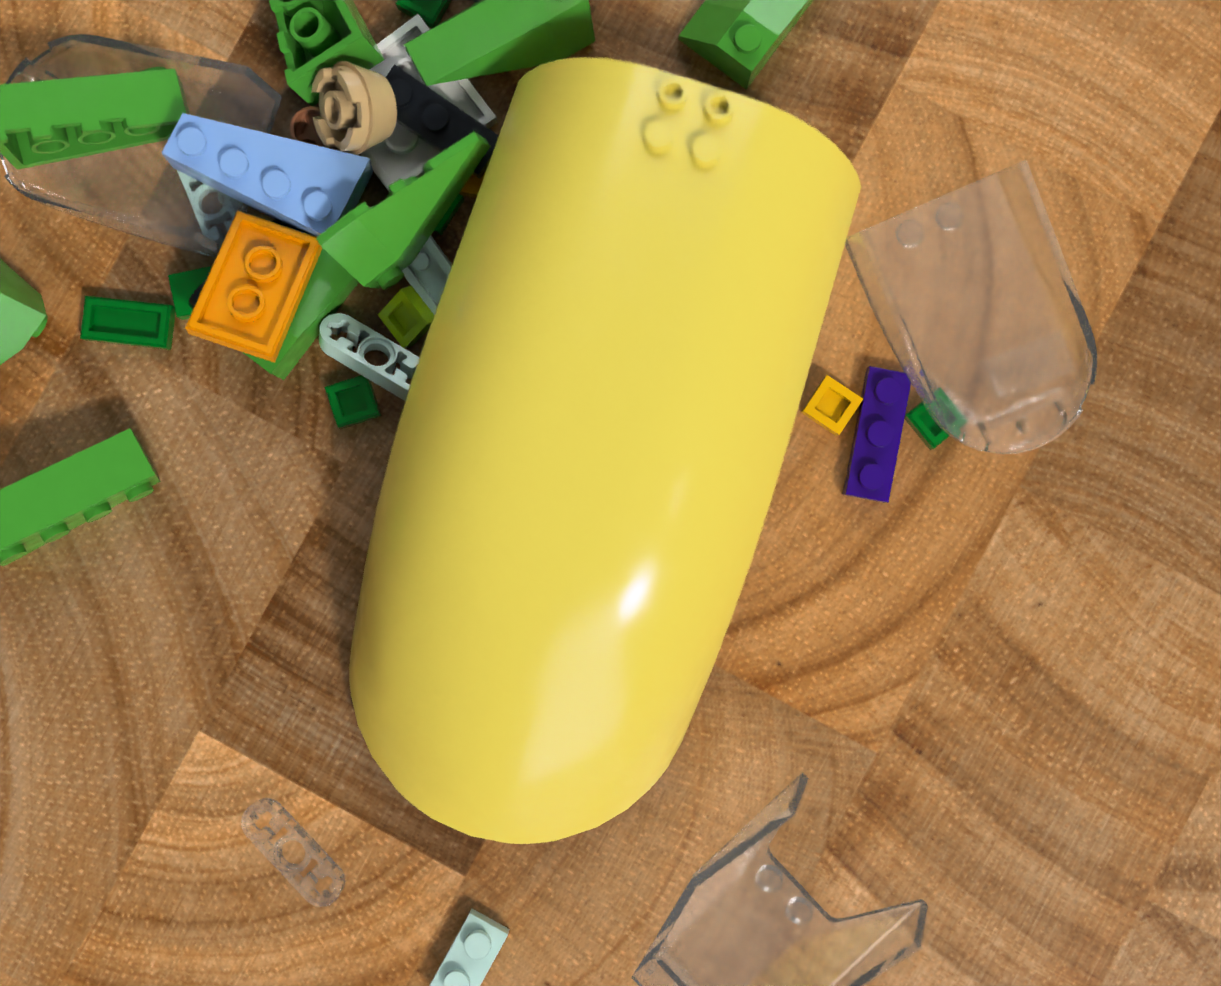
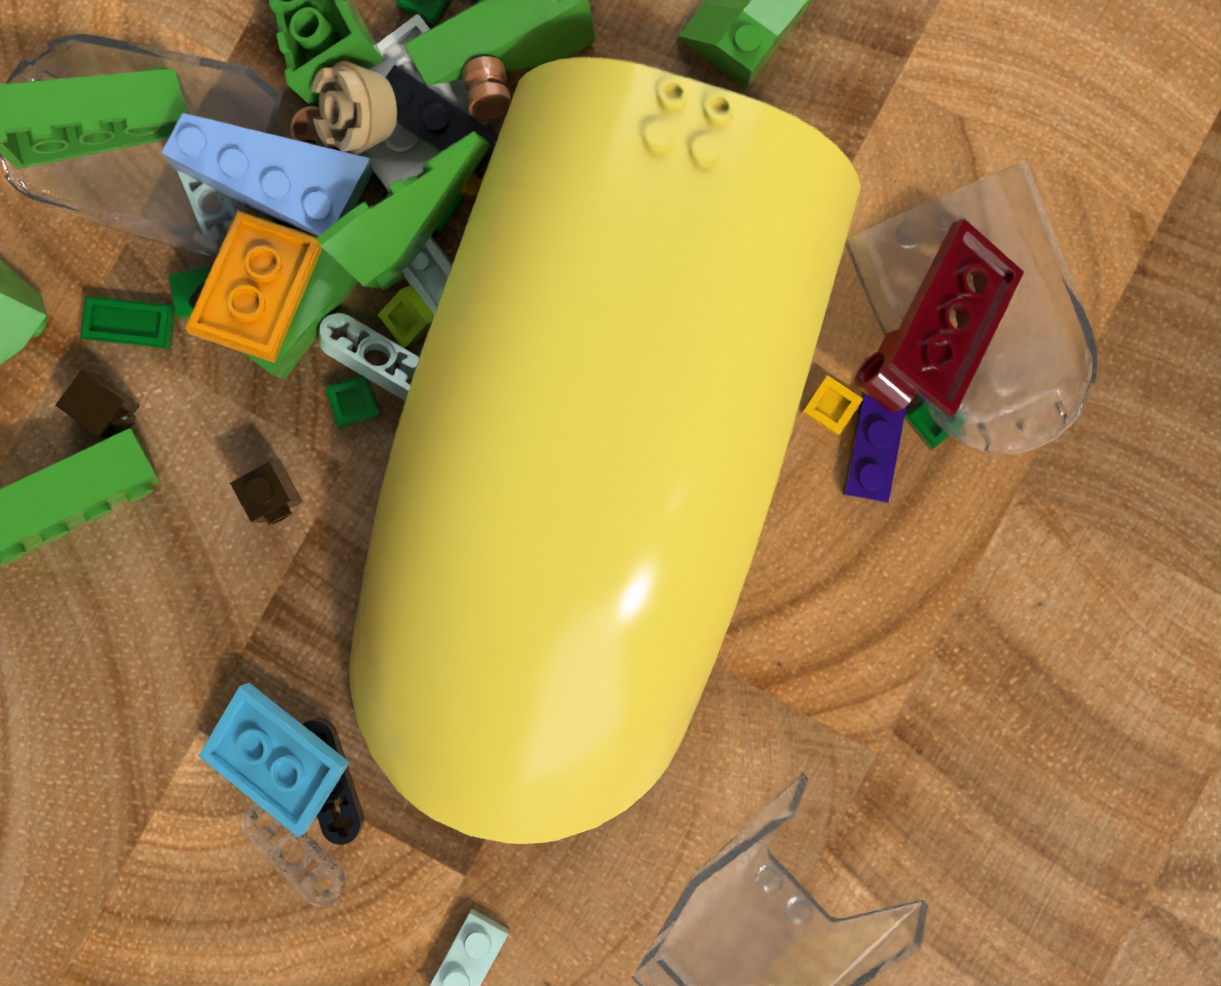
(98, 405): none -> dark brown brick
(267, 493): none -> dark brown brick
(273, 759): none -> medium azure plate
(350, 807): none -> black beam
(486, 83): none -> nougat wheel
(927, 349): none -> dark red hinge

